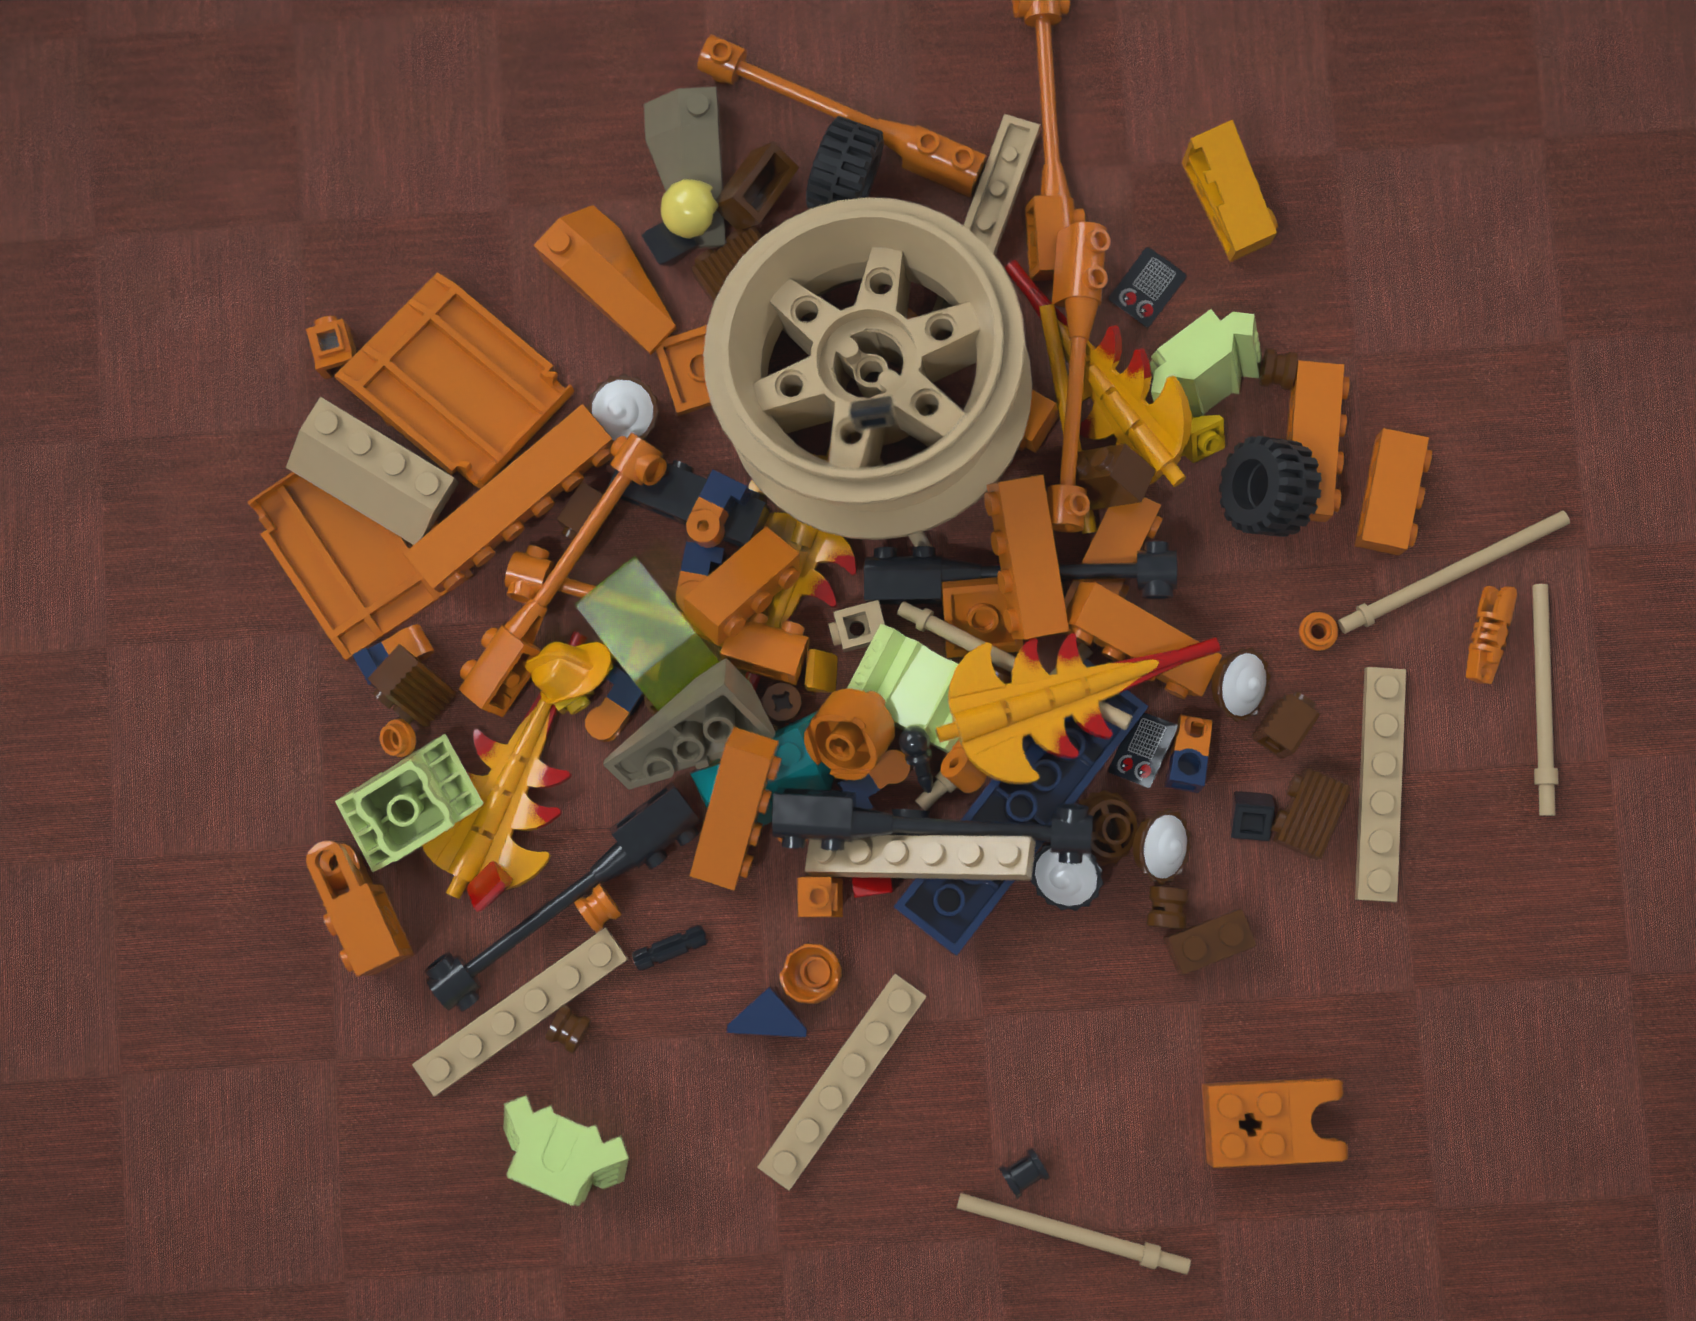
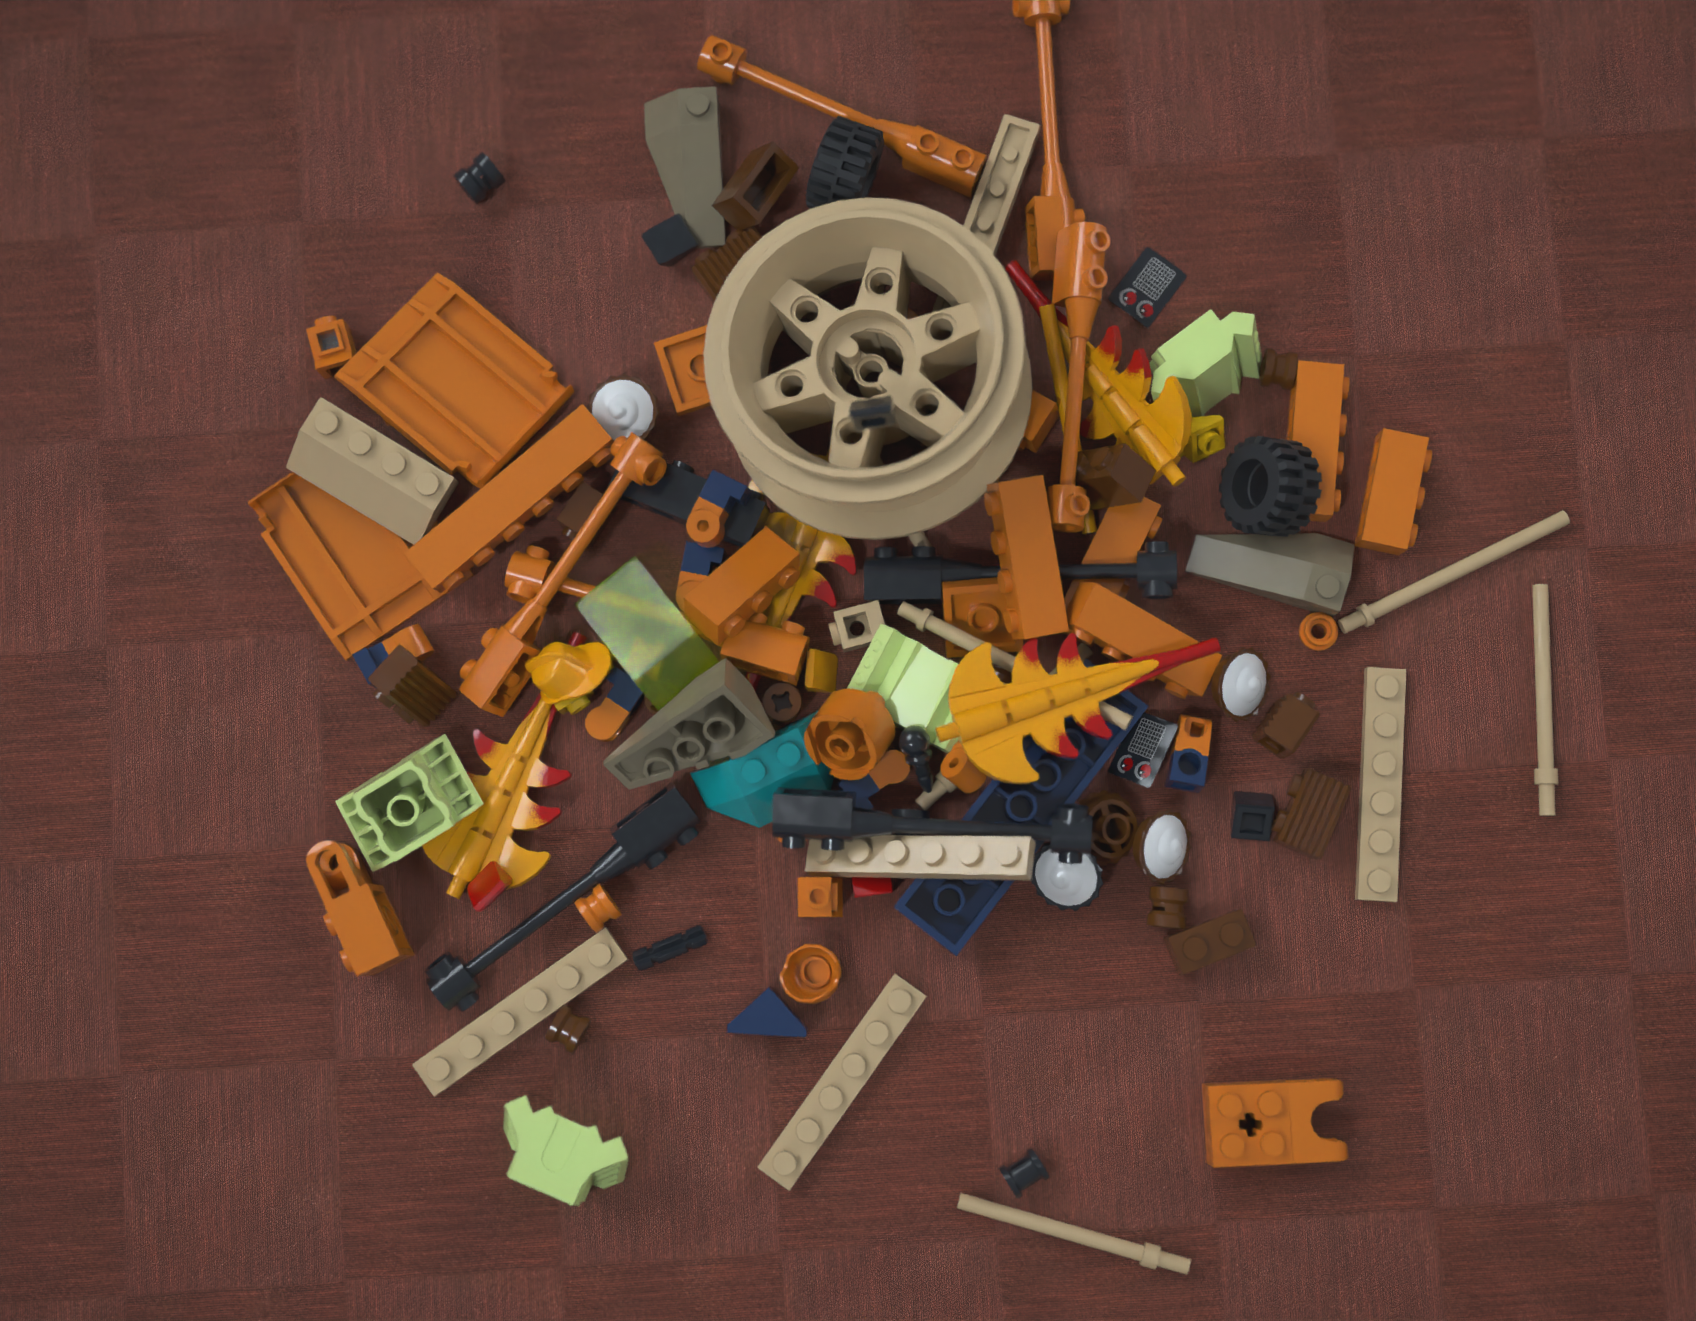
(398, 738): orange plate -> none
(470, 179): none -> black wheel
(602, 267): orange wedge -> none
(688, 208): light yellow hair -> none
(734, 809): orange brick -> none
(1229, 191): light orange wedge -> none
(1295, 569): none -> dark tan wedge
(1490, 633): orange hinge -> none

